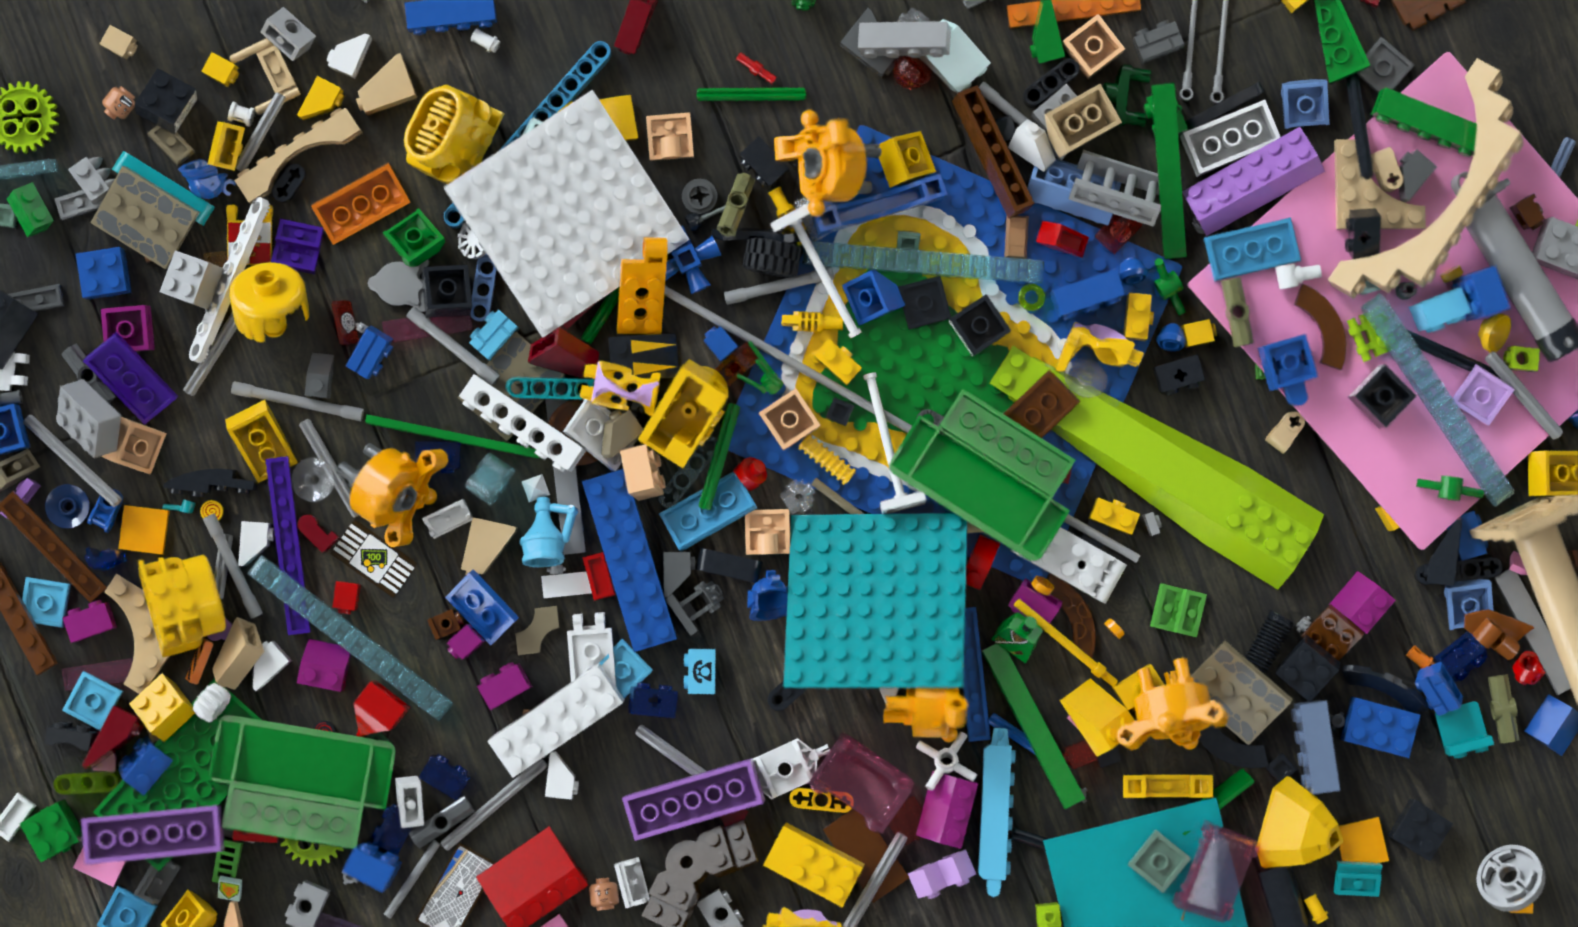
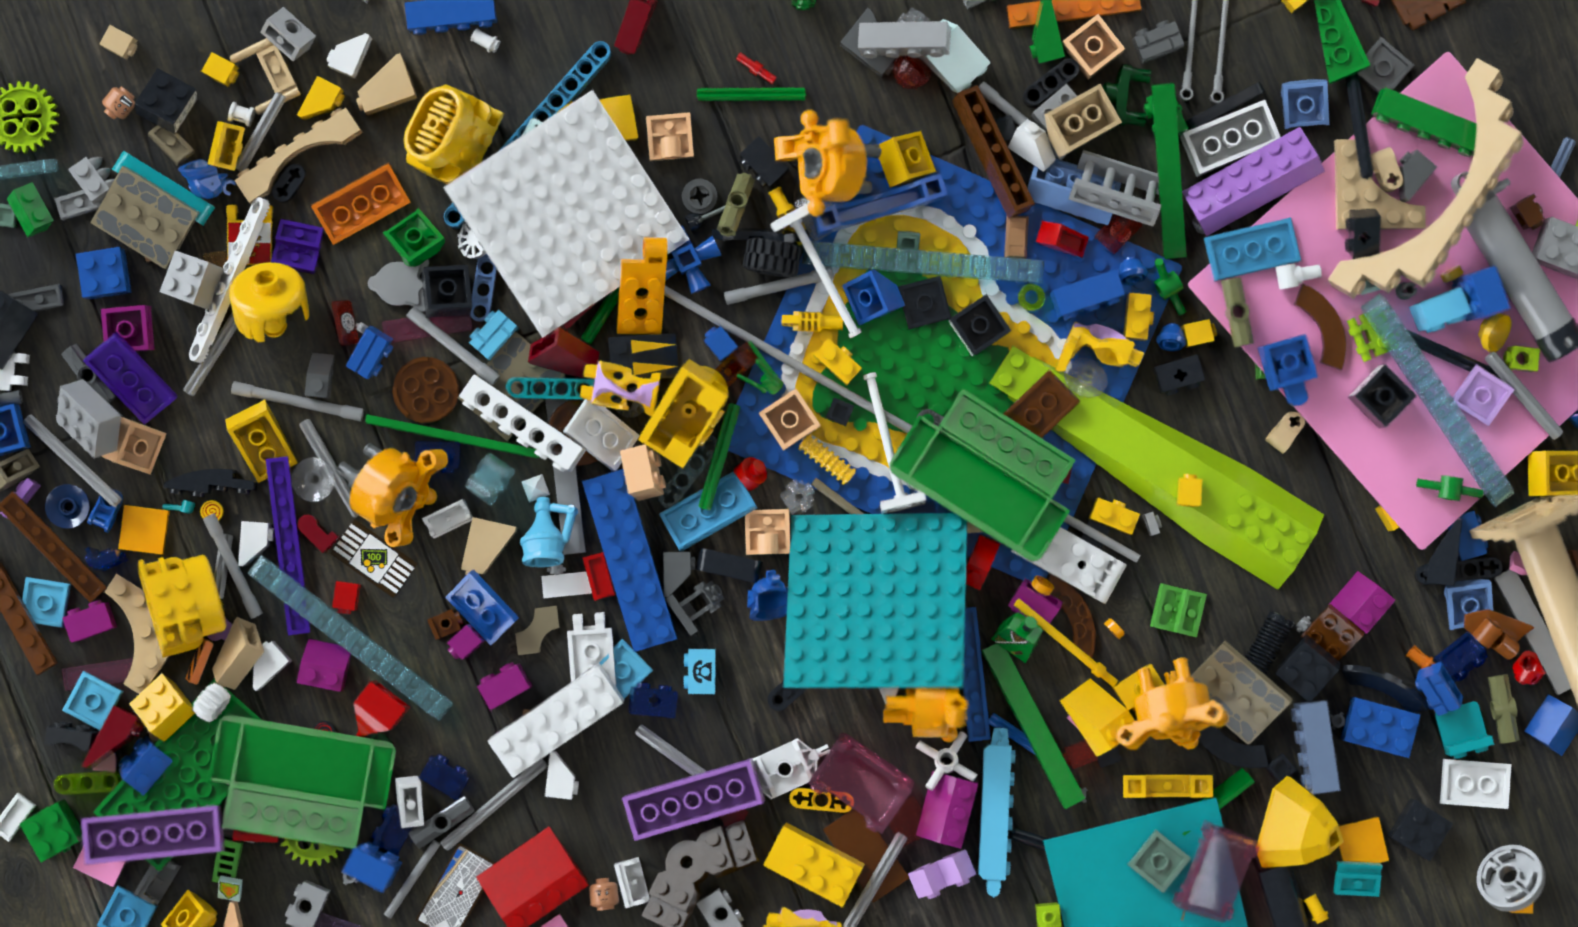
(426, 390): none -> reddish brown tile
(619, 432): dark tan slope -> none
(1189, 491): none -> yellow brick
(1475, 783): none -> white plate

